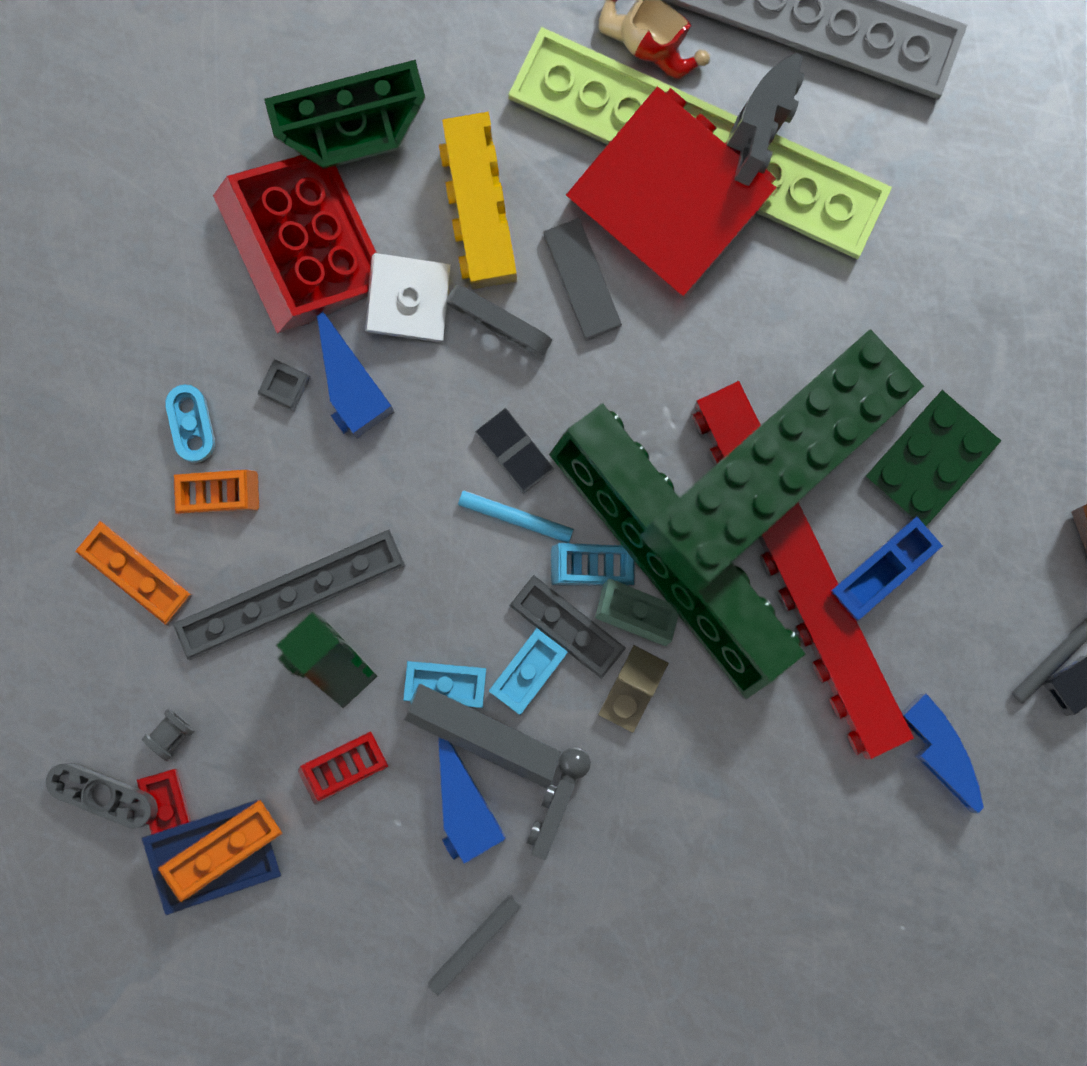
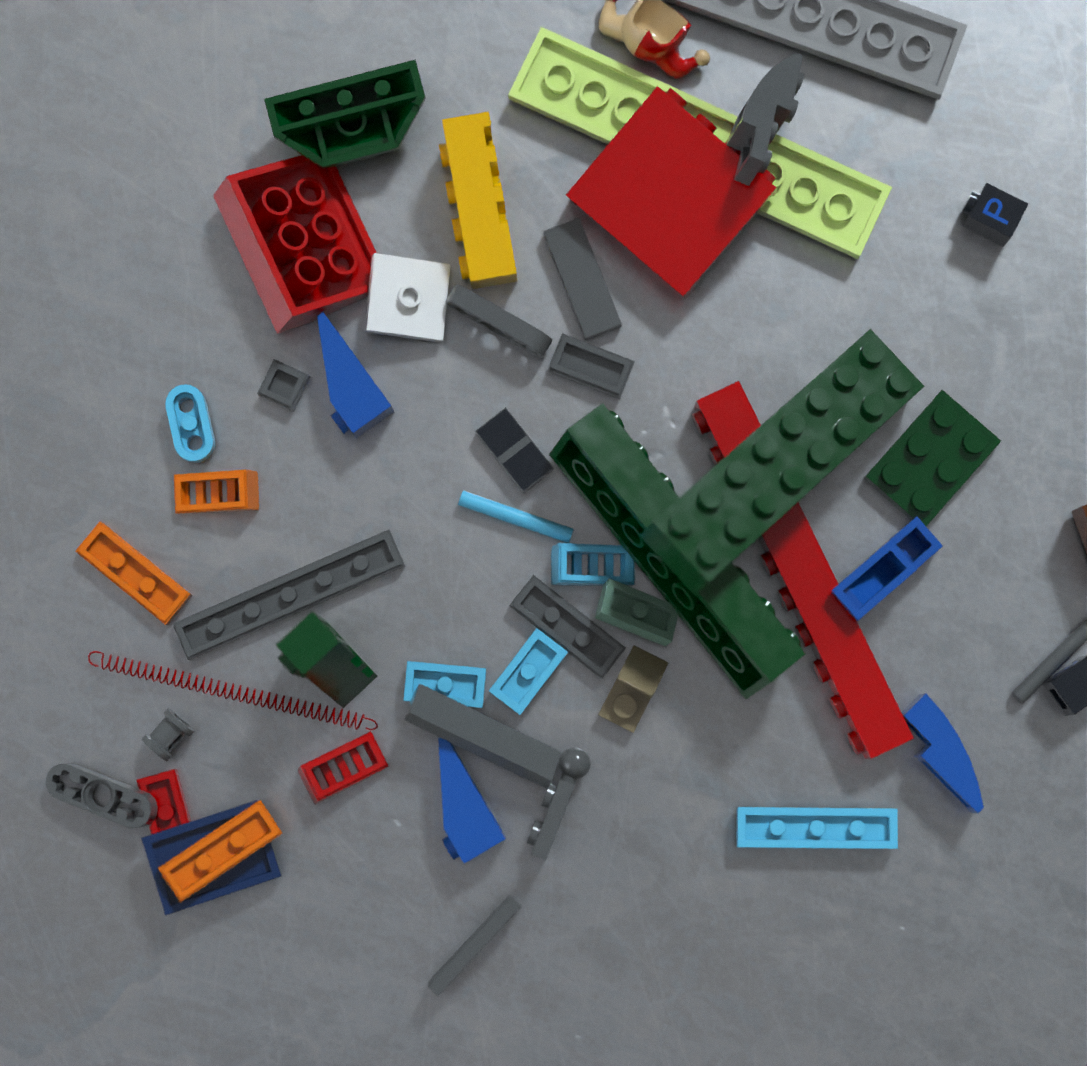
(231, 692): none -> red piece
(591, 366): none -> dark grey tile
(817, 827): none -> medium azure plate
(993, 214): none -> black brick

